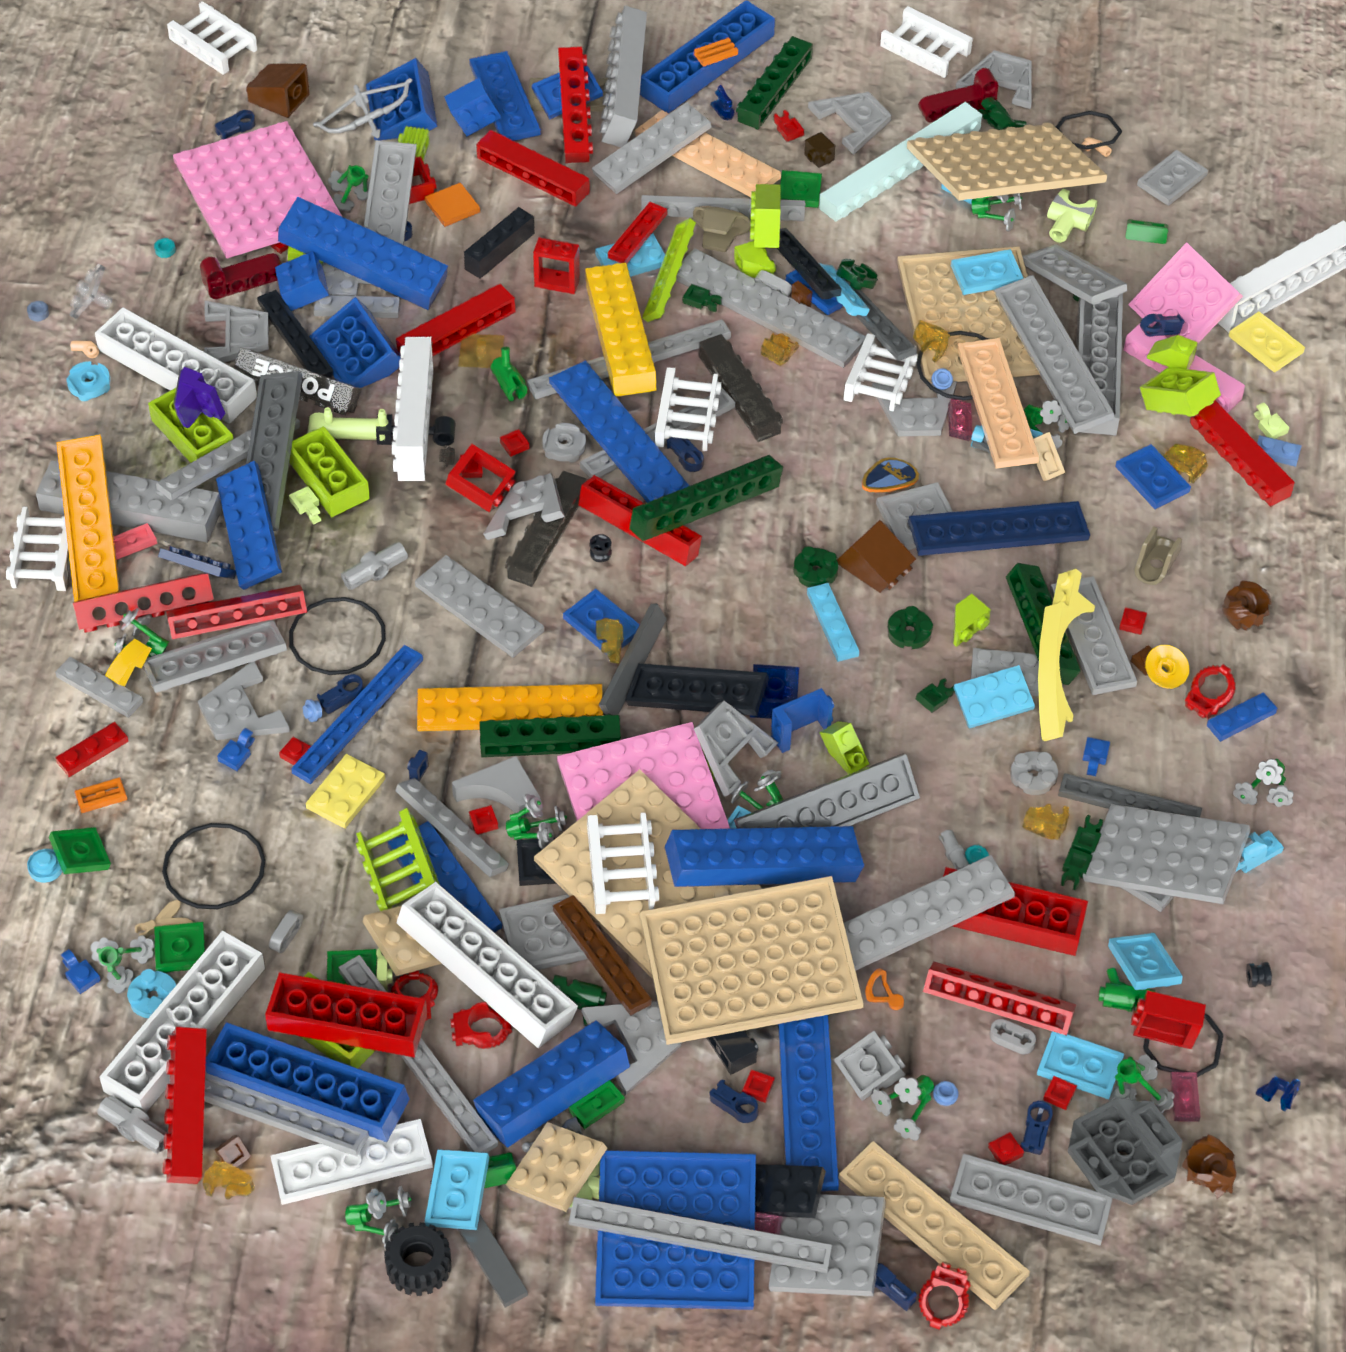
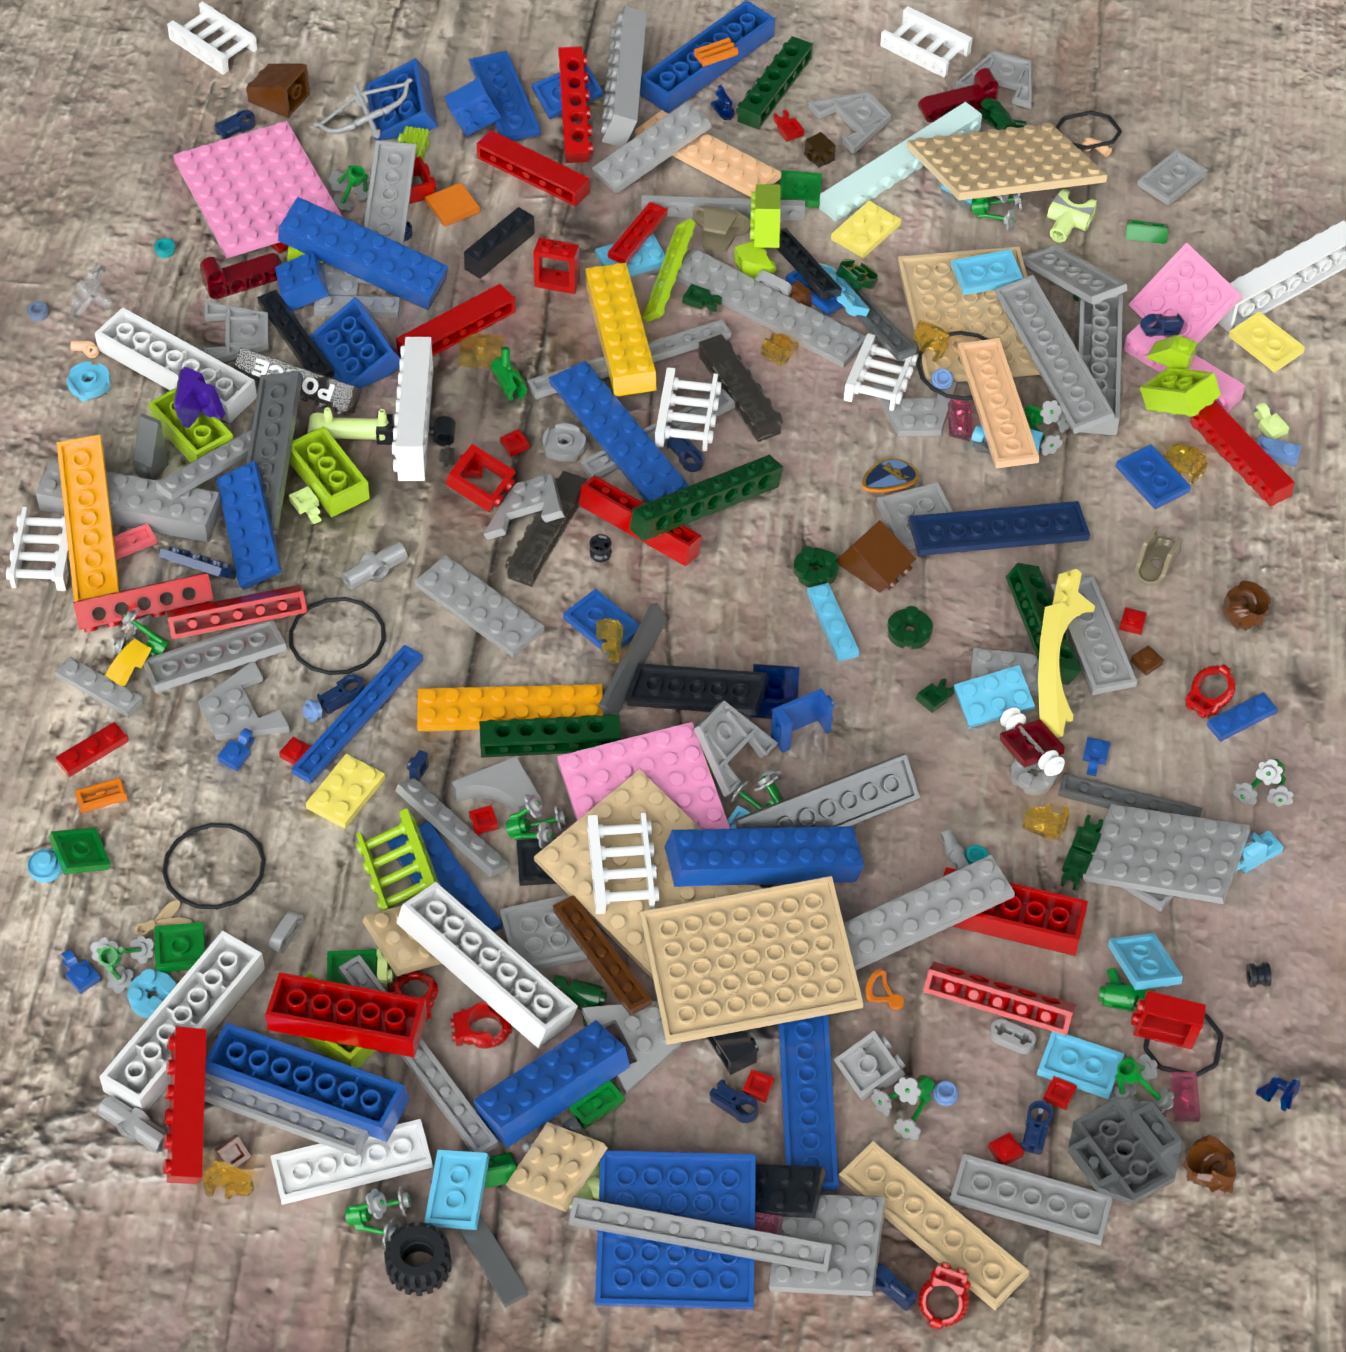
(150, 449): none -> dark grey slope
(844, 746): lime slope -> none
(866, 229): none -> light yellow plate
(969, 618): lime slope -> none
(1031, 742): none -> dark red plate
(1049, 460): tan plate -> none
(1173, 661): yellow dish -> none

